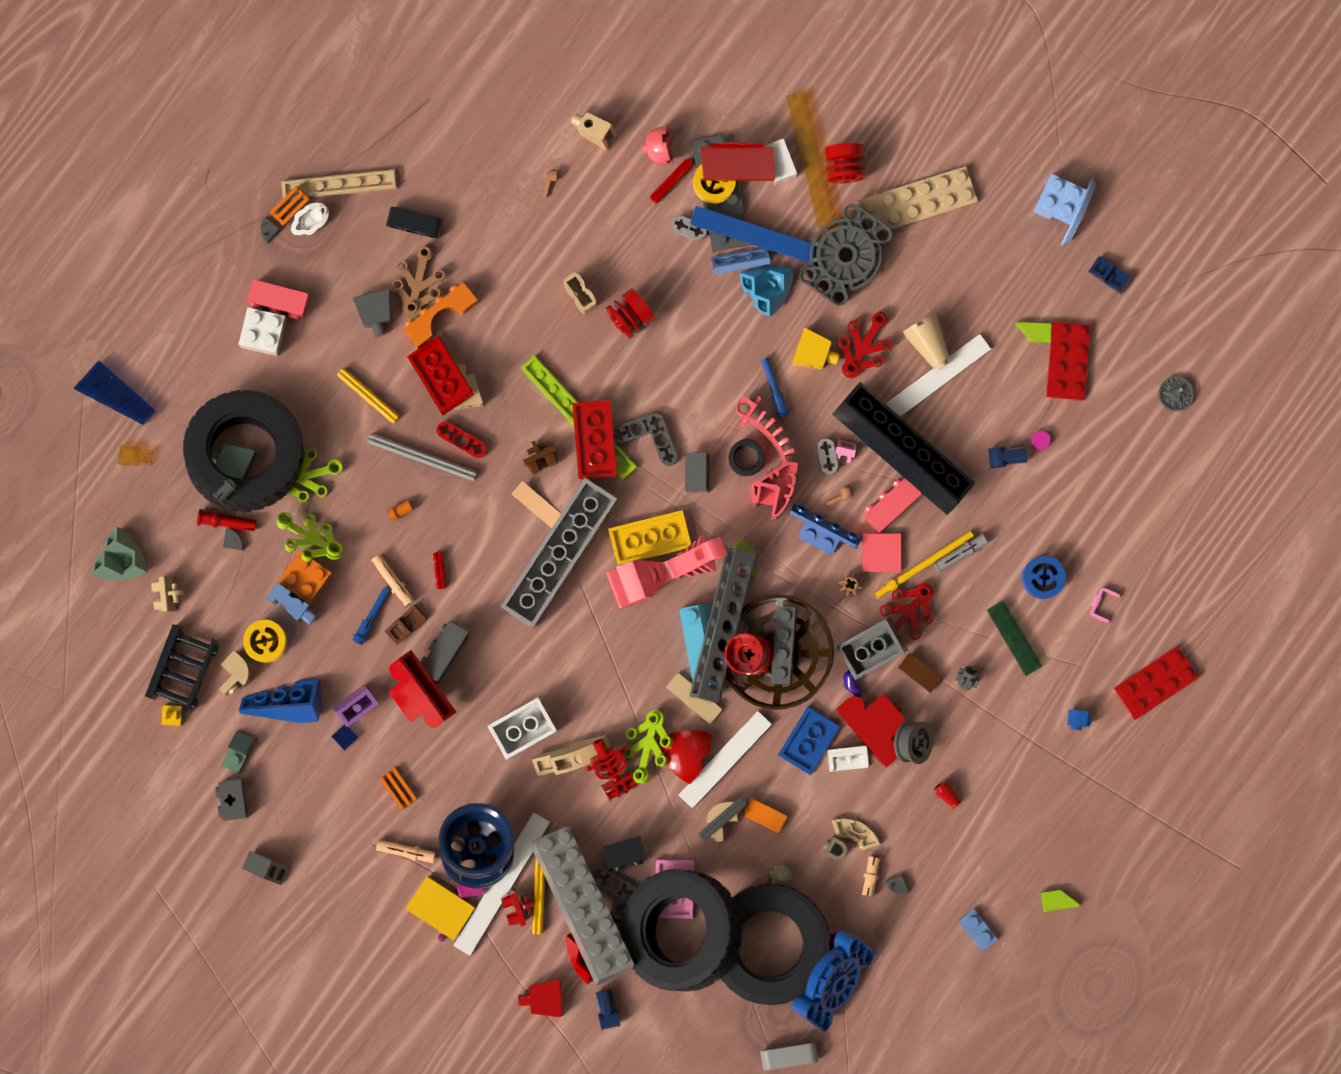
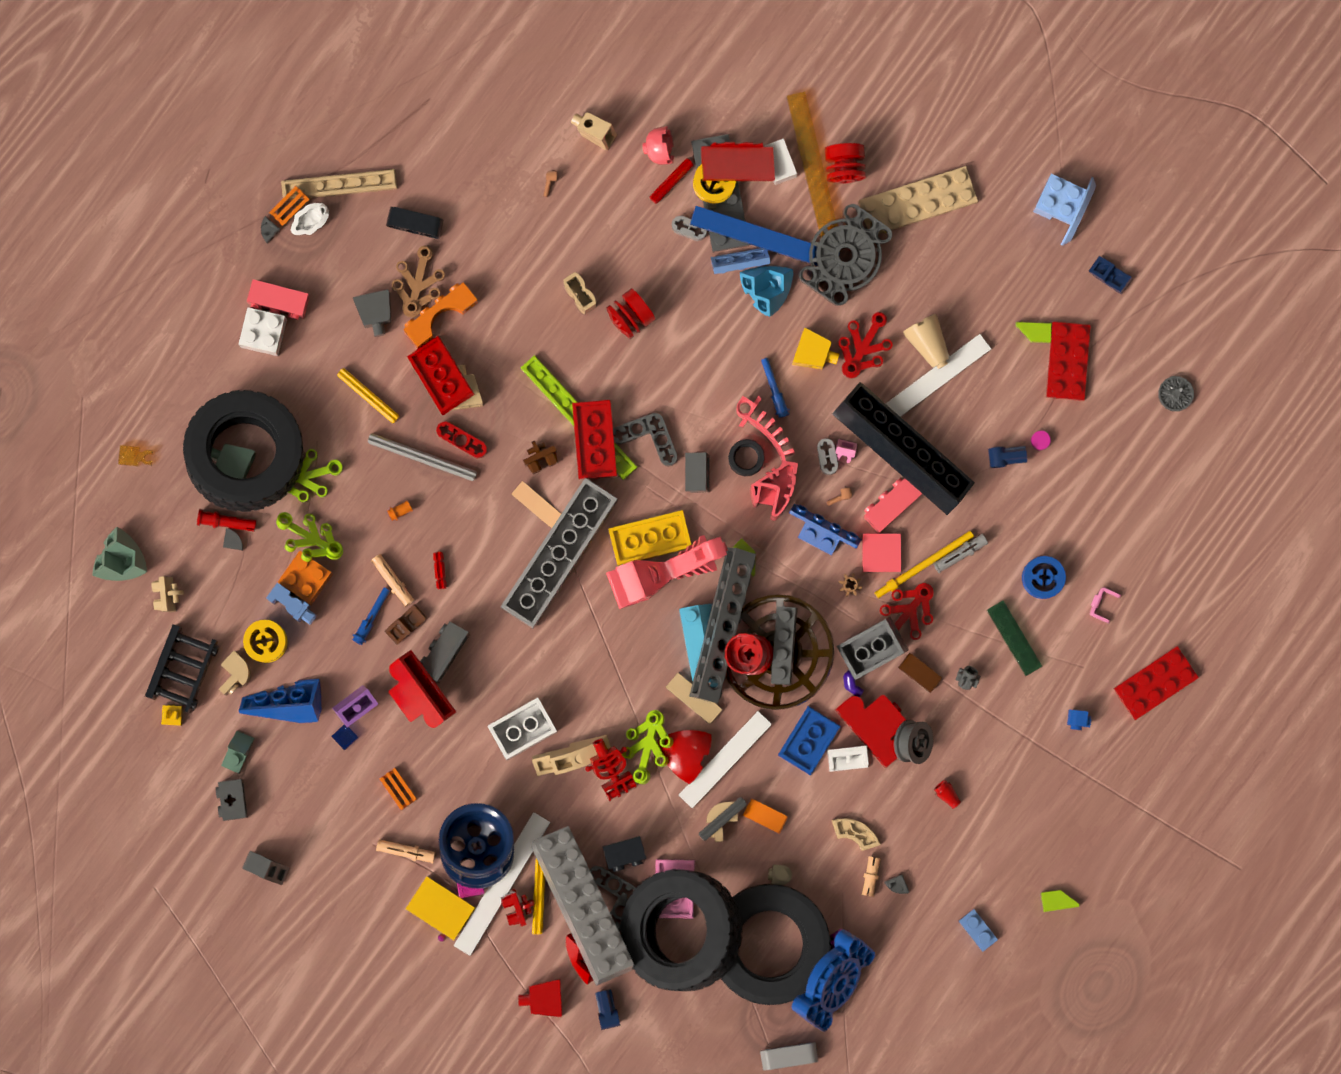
(112, 392): clear blue wing -> none
(227, 488): dark grey pin -> none
(835, 849): dark tan plate -> none

